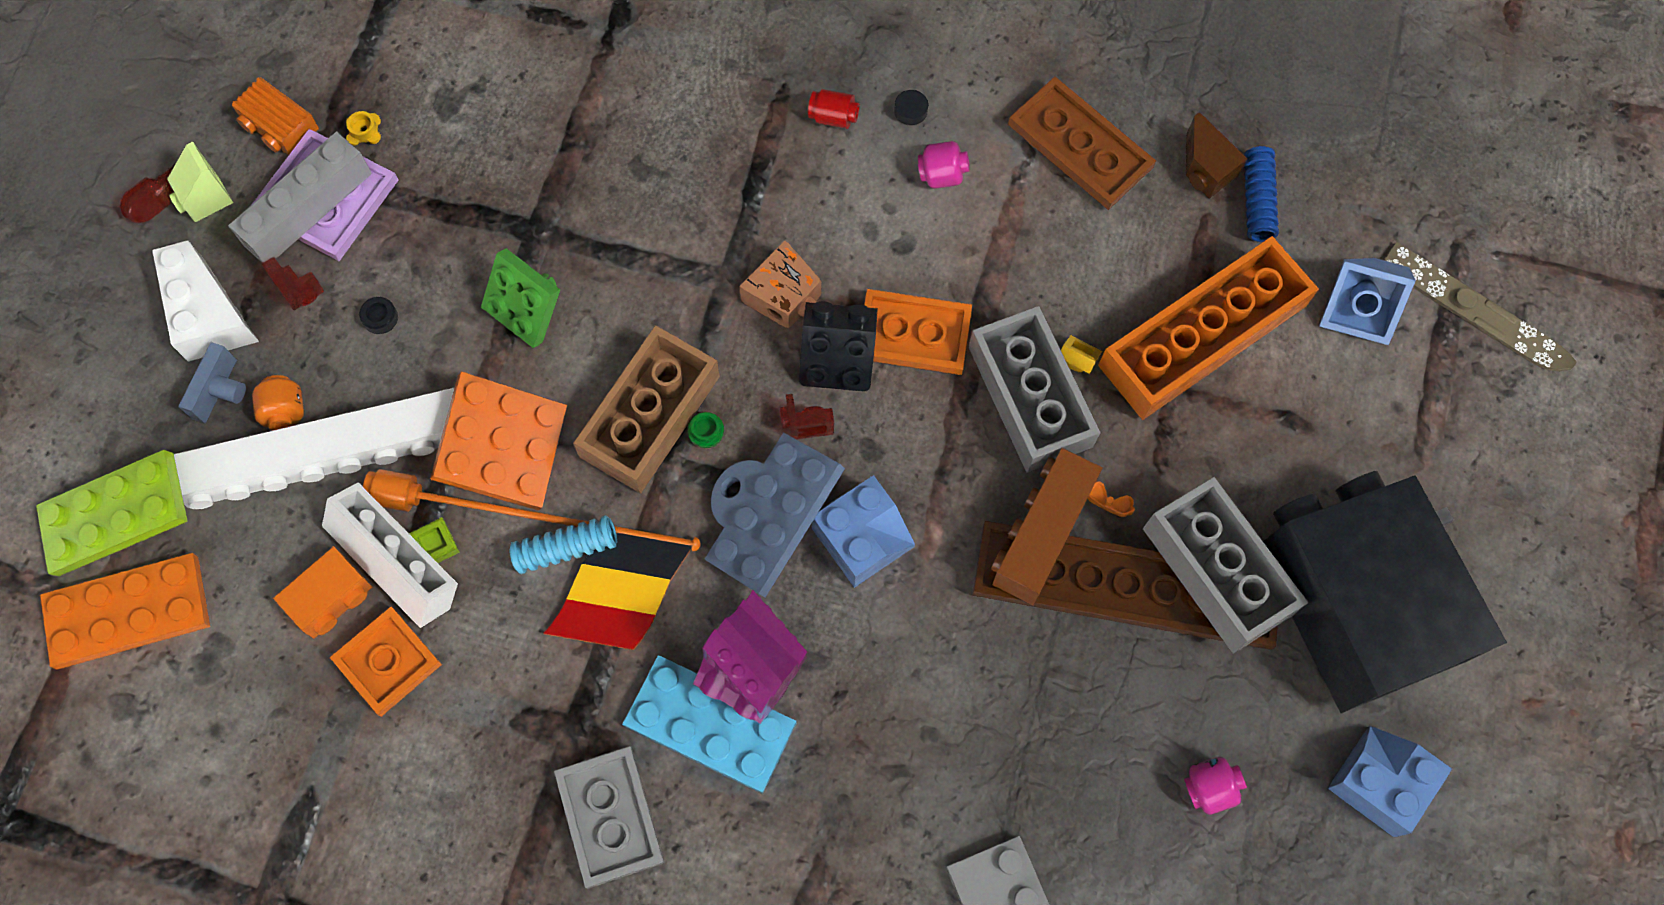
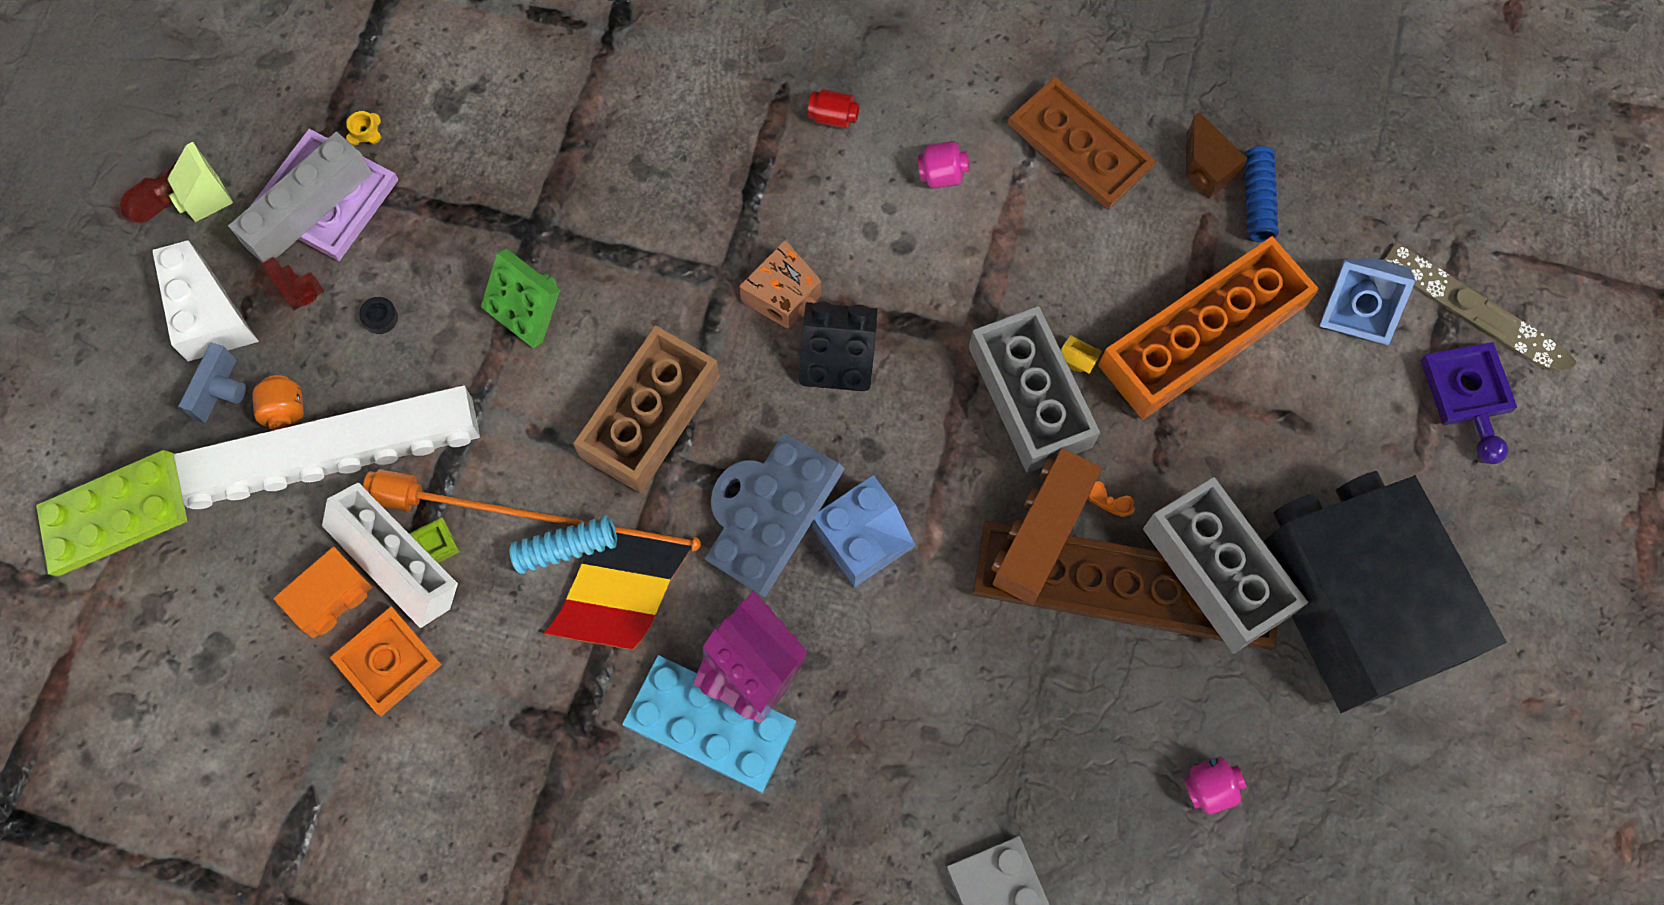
(124, 611): orange plate -> none
(273, 116): orange brick -> none
(499, 441): orange plate -> none
(608, 817): light grey plate -> none
(705, 430): green plate -> none
(809, 423): clear red bracket -> none
(911, 107): black tile -> none
(920, 331): orange plate -> none
(1389, 780): medium blue slope -> none
(1458, 404): none -> dark purple plate

